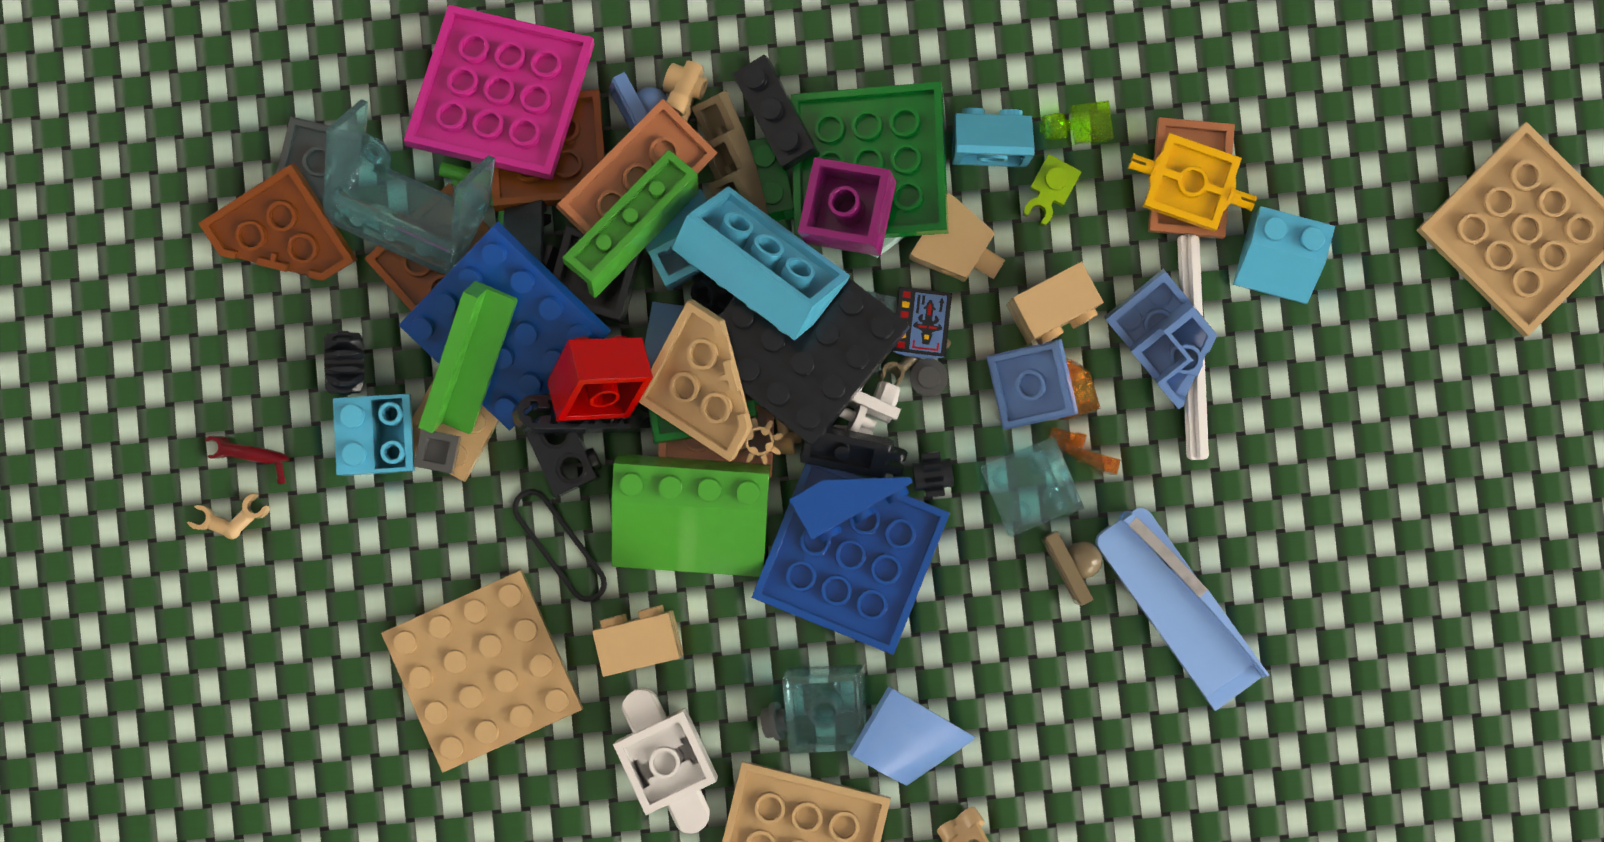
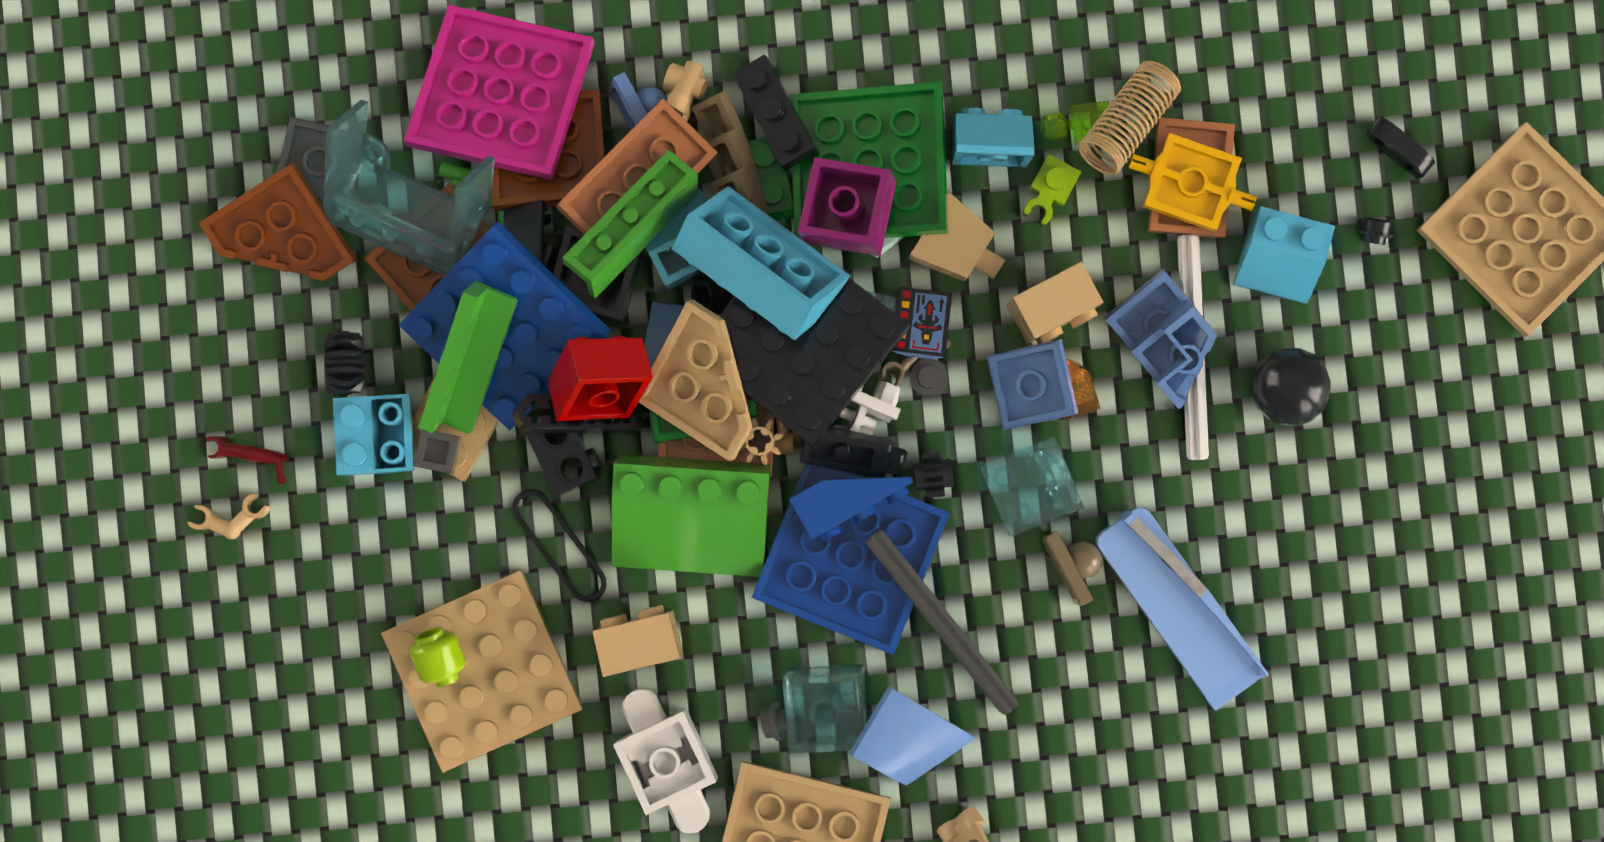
(437, 656): none -> lime head
(941, 621): none -> dark grey axle
(1073, 445): clear orange slope -> none
(1100, 139): none -> tan piece
(1291, 386): none -> black piece
(1375, 230): none -> black plate
(1400, 147): none -> black beam

